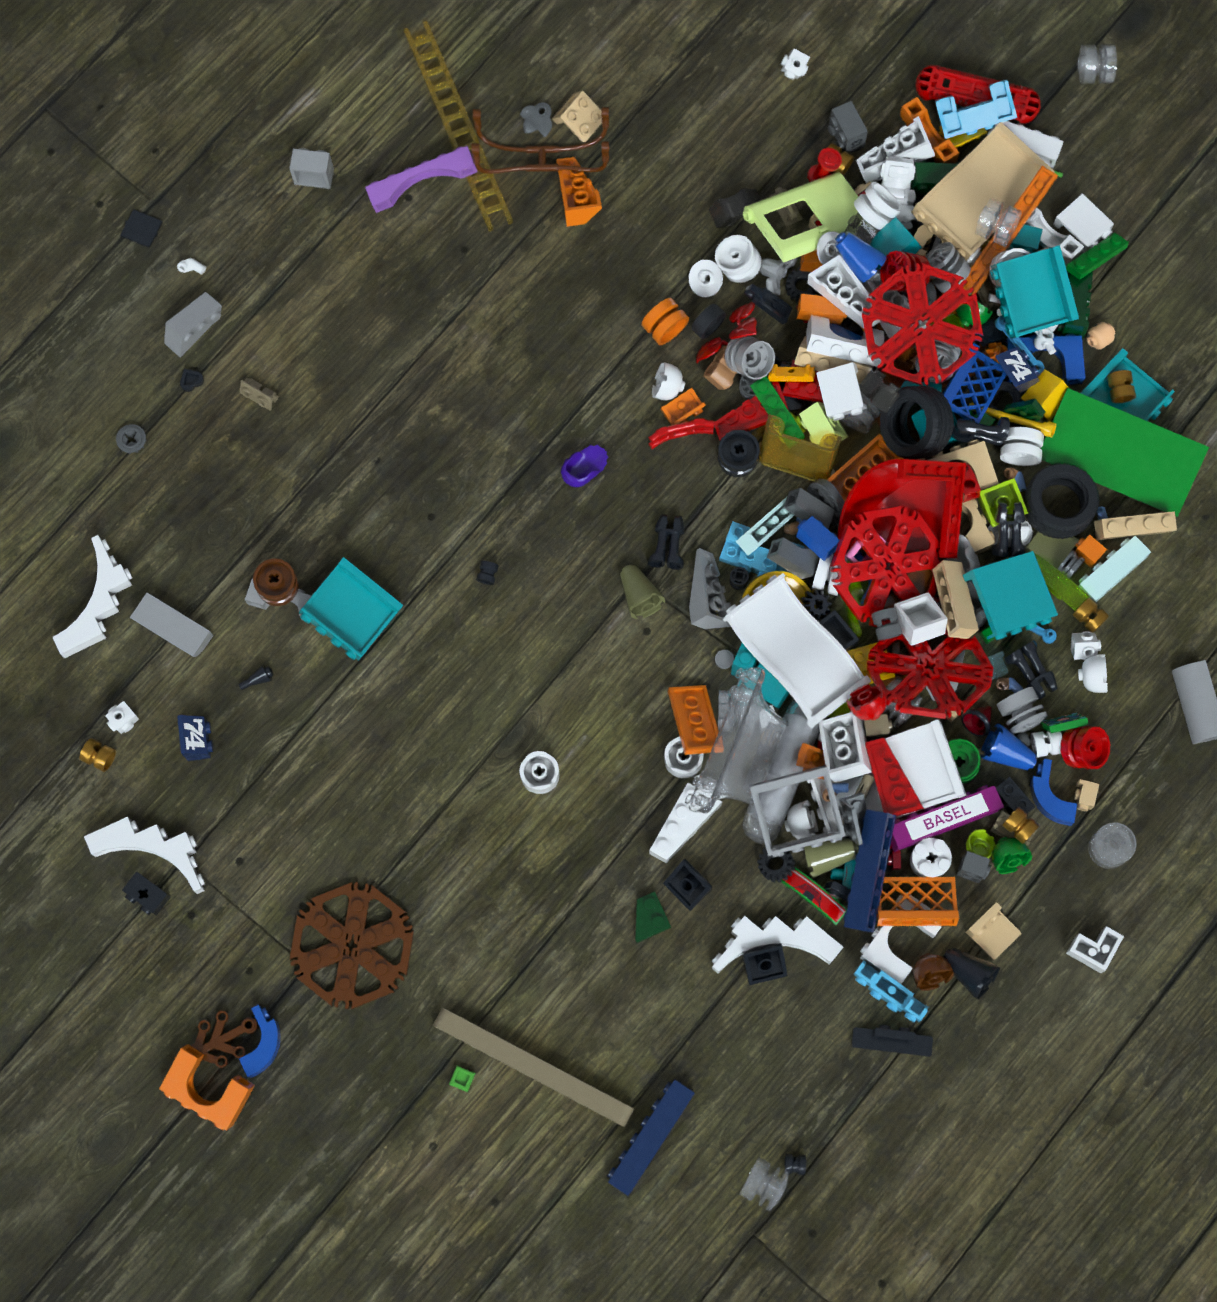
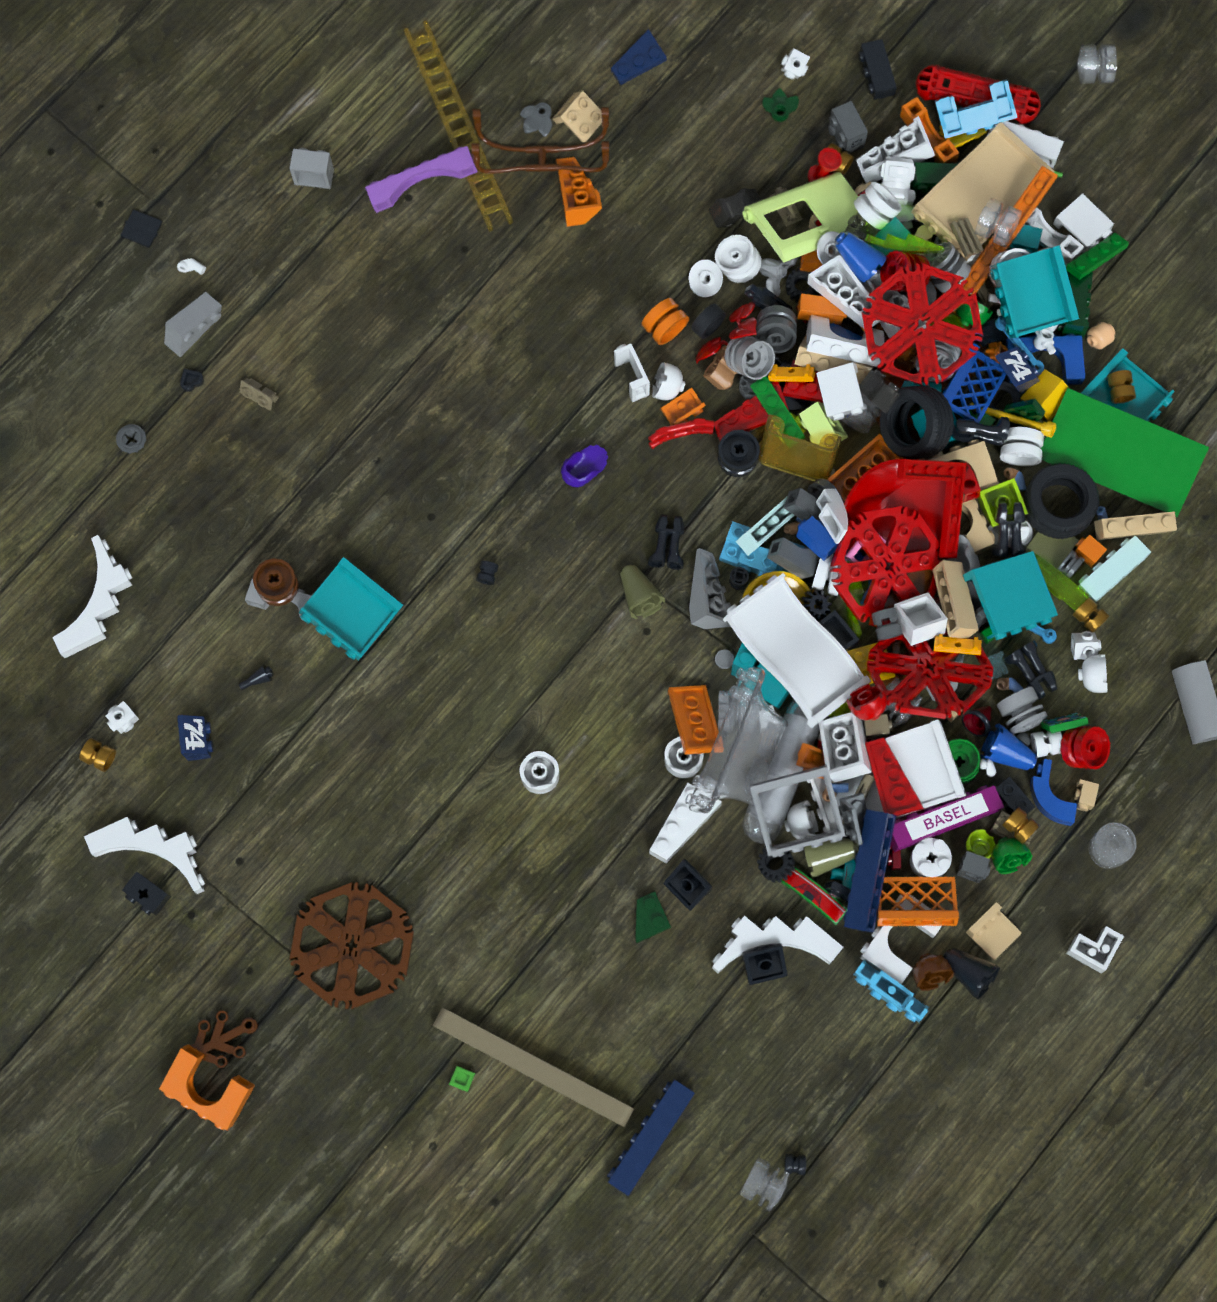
(171, 625): light grey brick -> none
(268, 1047): blue arch -> none
(638, 59): none -> dark blue wing
(639, 388): none -> white panel
(777, 327): none -> dark grey wheel
(780, 103): none -> dark green plate
(833, 514): none -> white slope
(877, 69): none -> black brick
(893, 1041): black bracket -> none
(911, 245): none -> clear neon green slope
(957, 645): none -> light orange piece
(969, 237): none -> dark tan tile
(988, 764): none -> white arm

